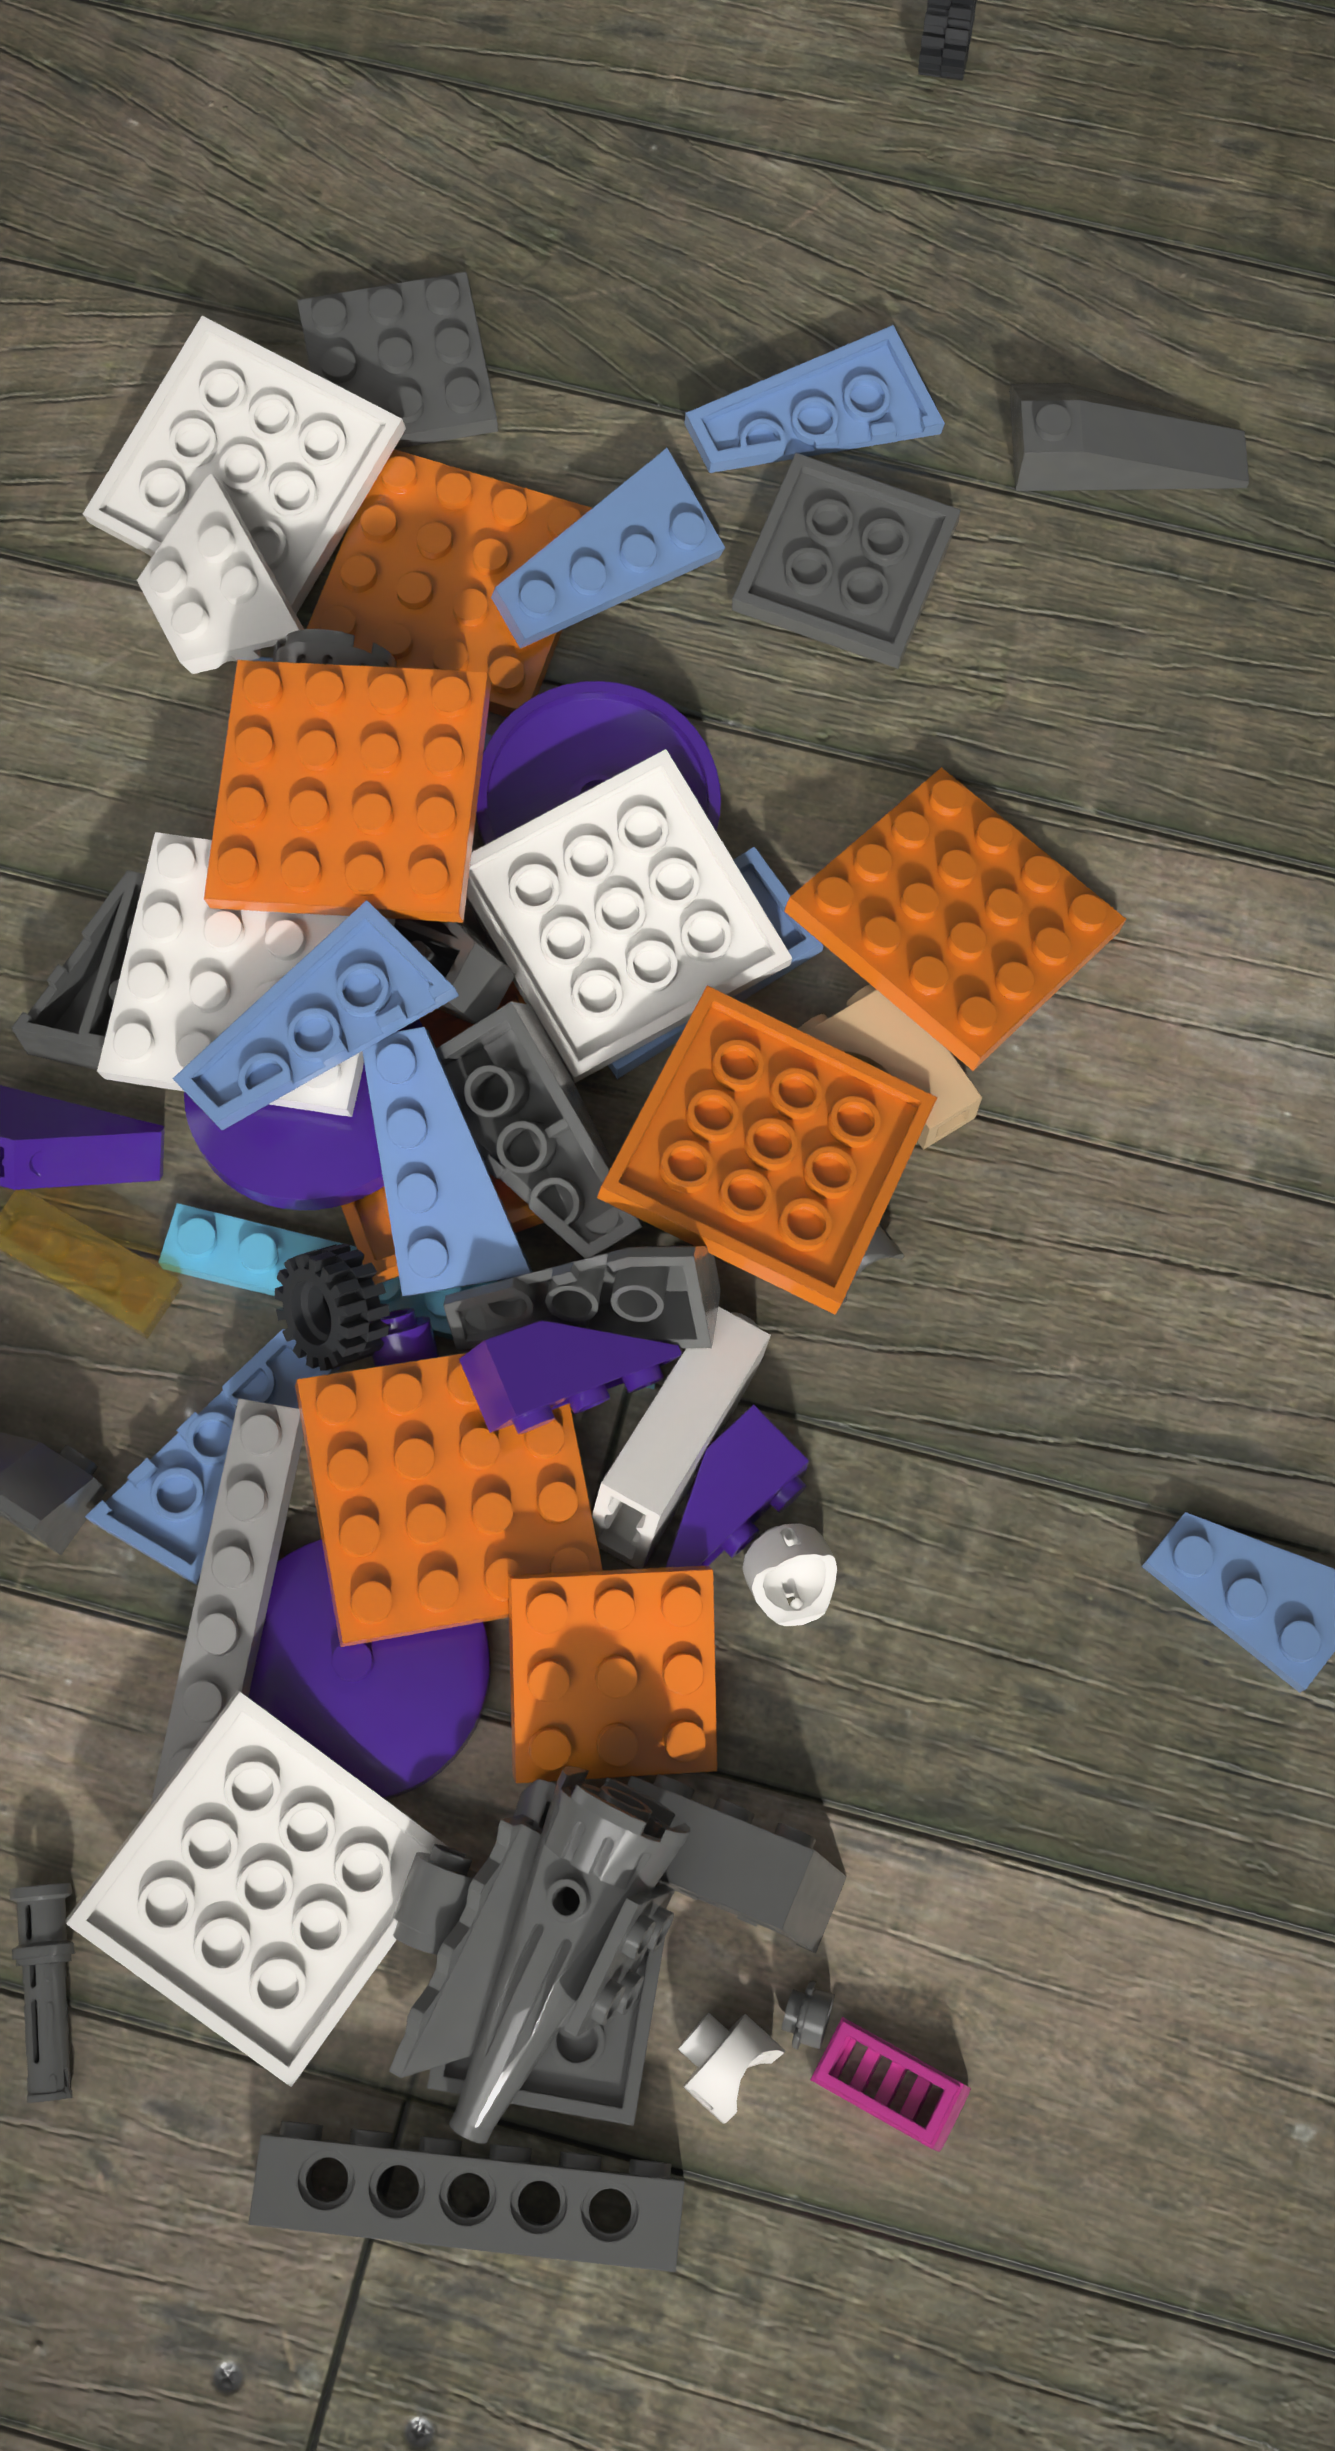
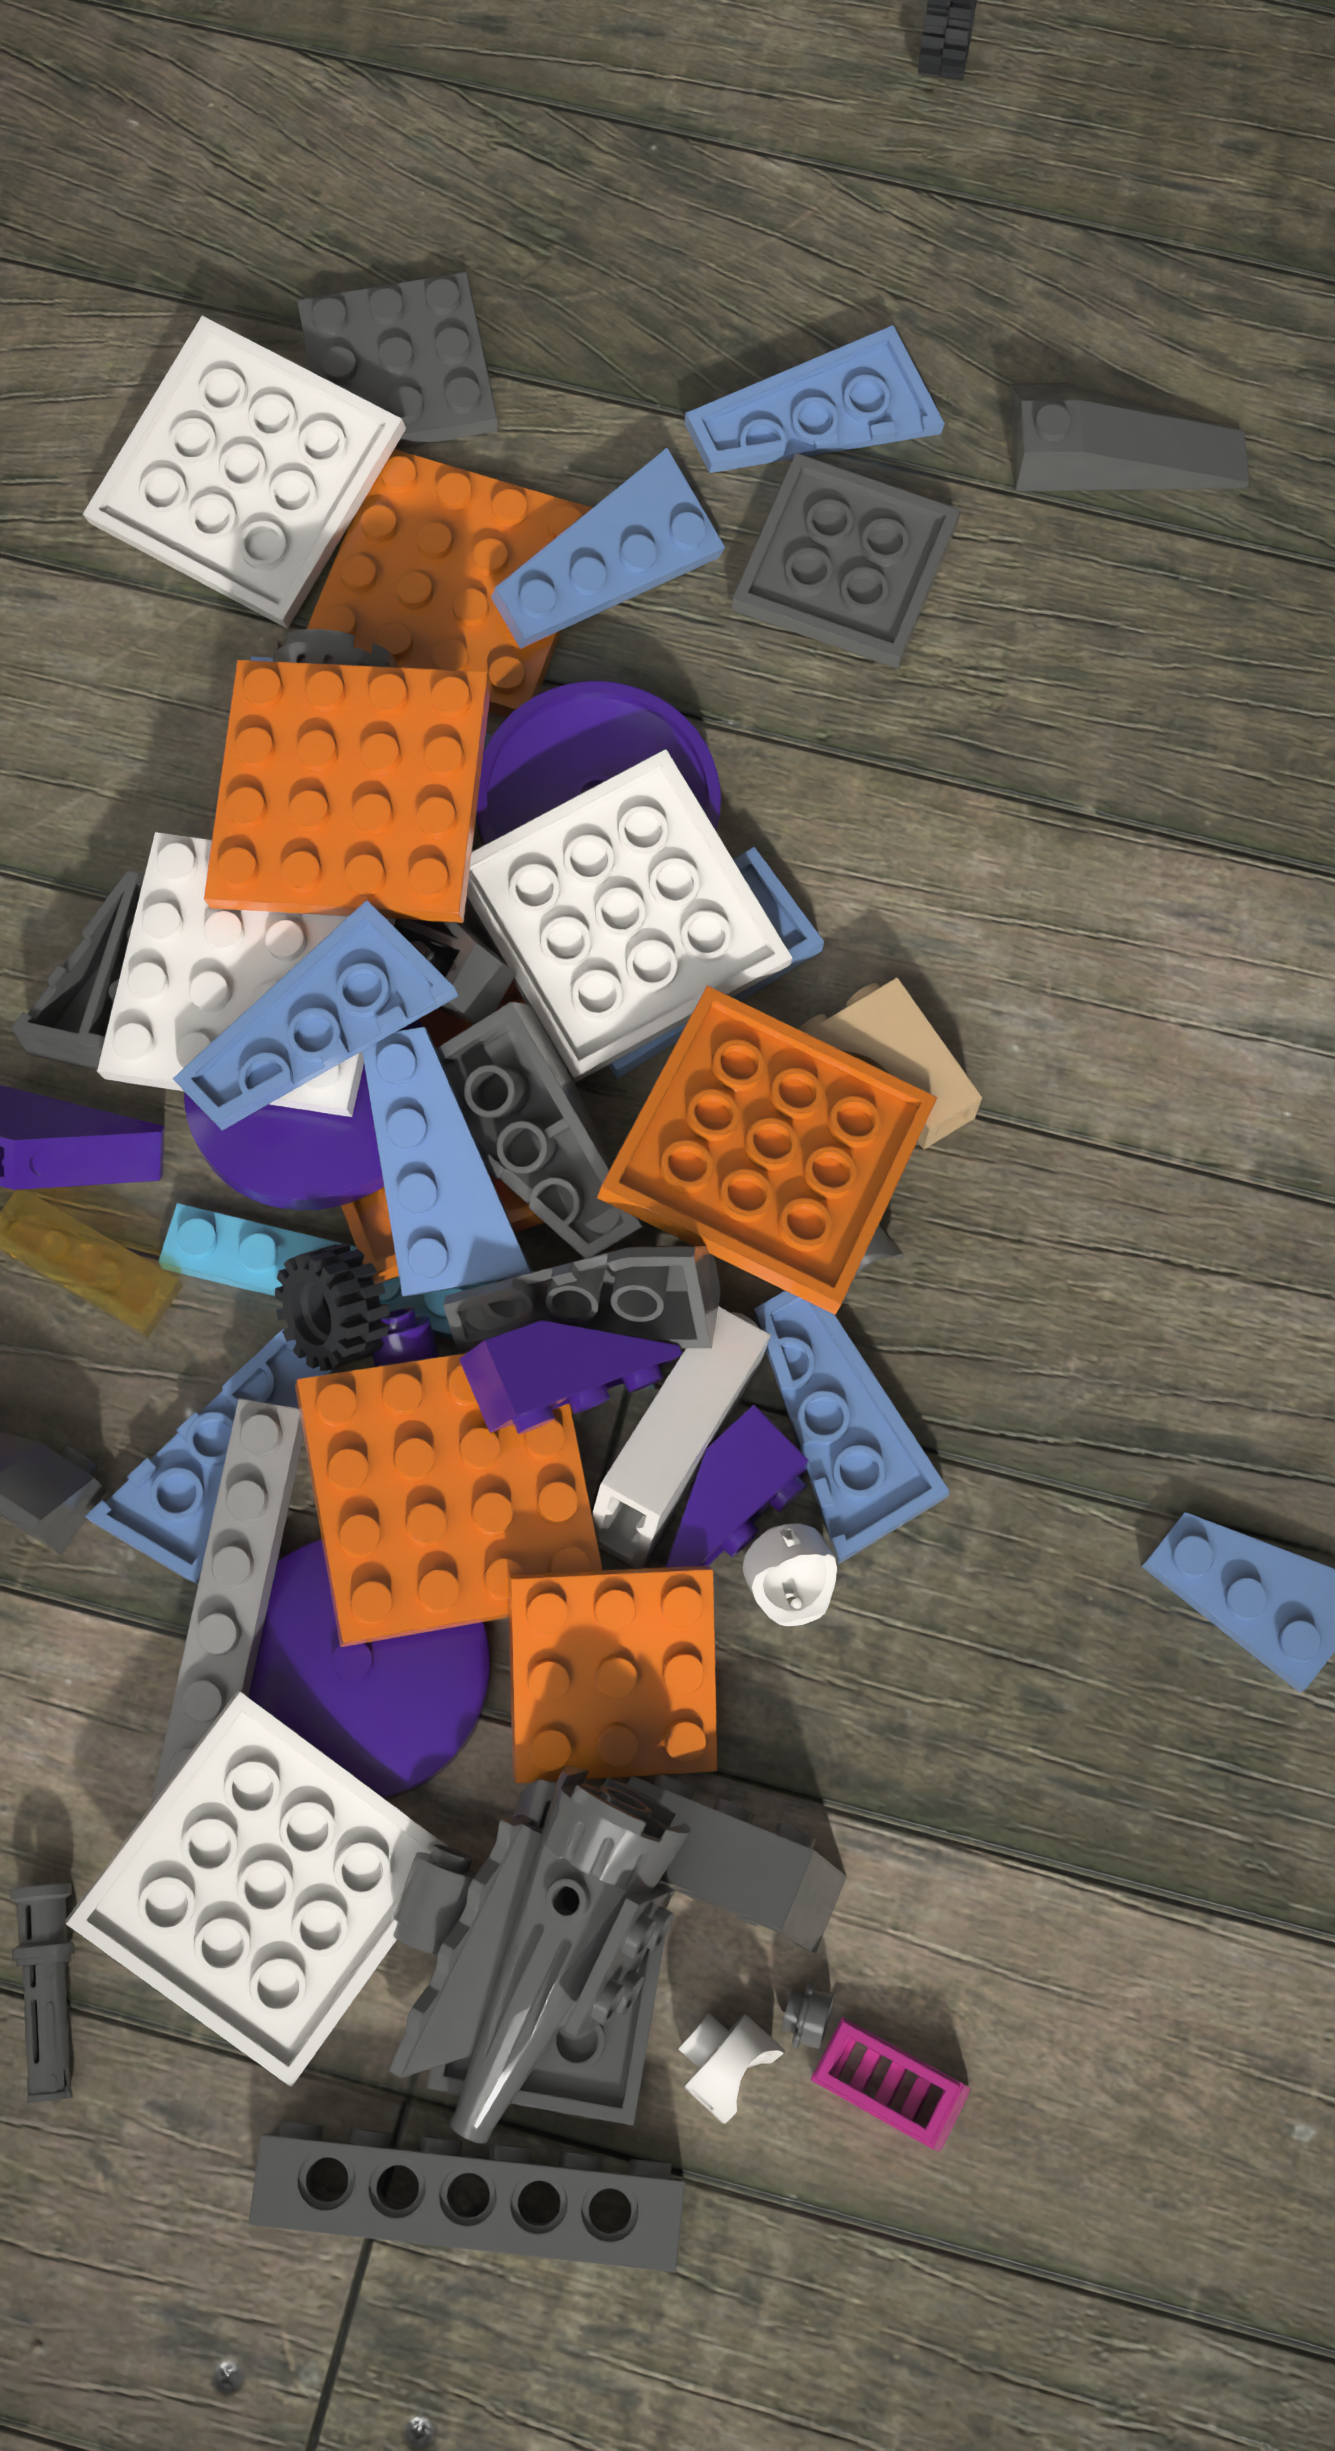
(215, 586): white wing -> none
(858, 1447): none -> medium blue wing
(955, 917): orange plate -> none

